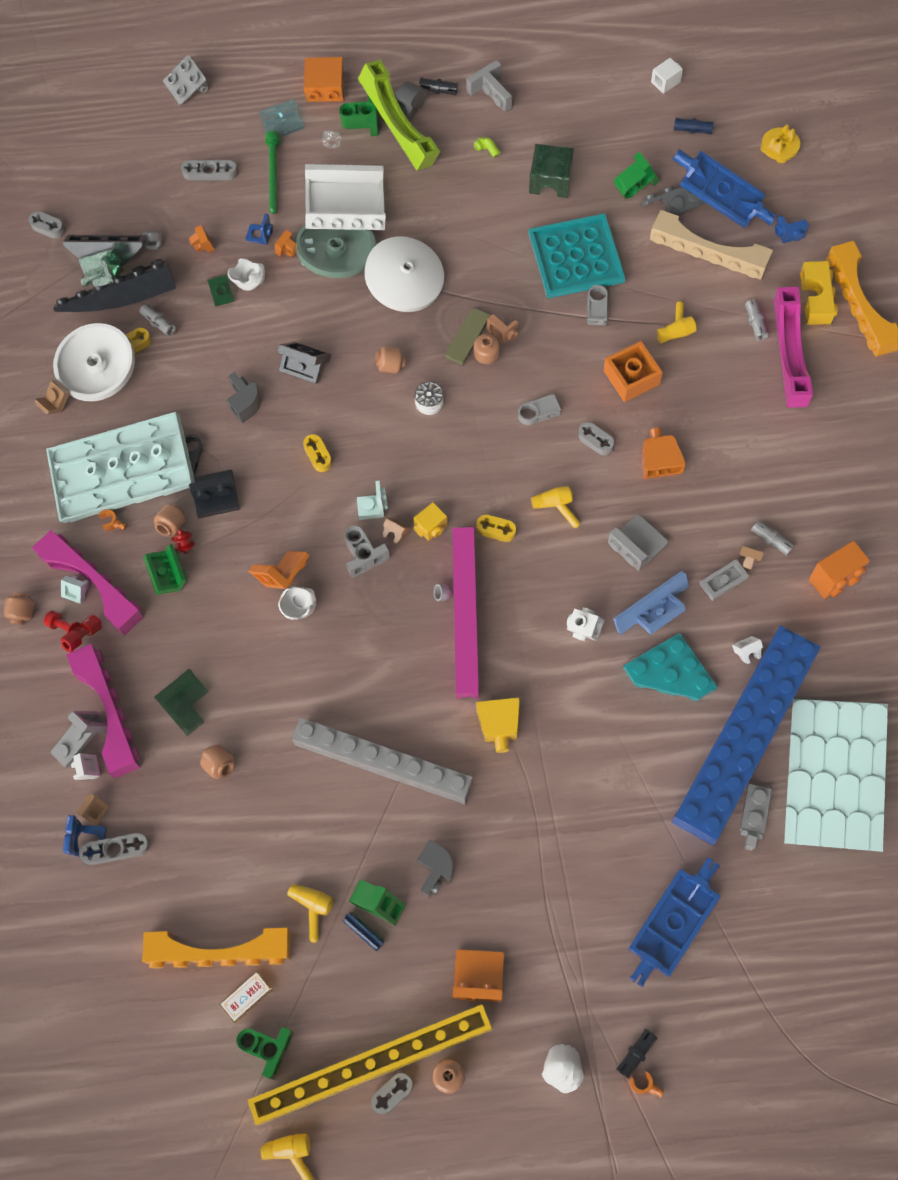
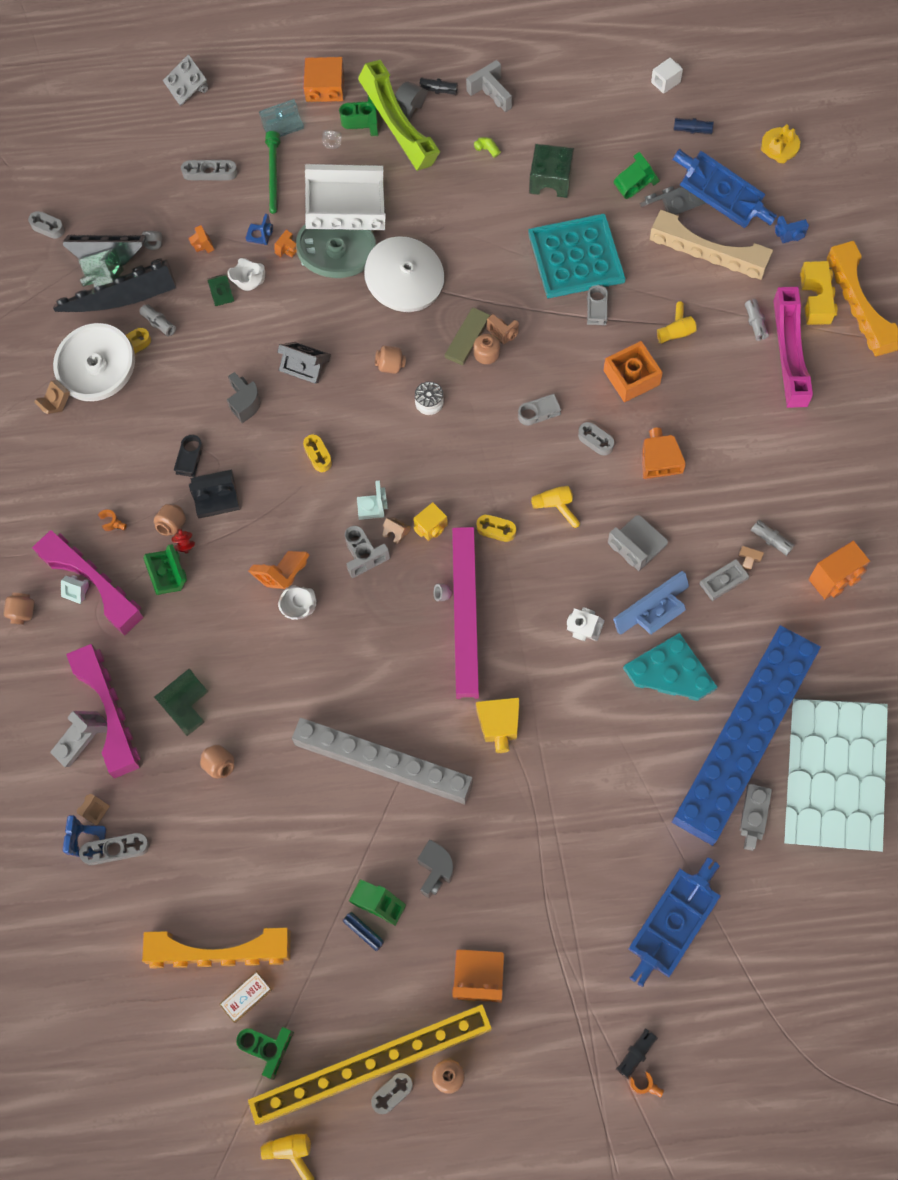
(75, 630): red bar -> none
(86, 766): white tile -> none
(120, 467): light aqua piece -> none
(316, 902): yellow piece -> none
(563, 1068): white hair -> none
(747, 646): white tile -> none

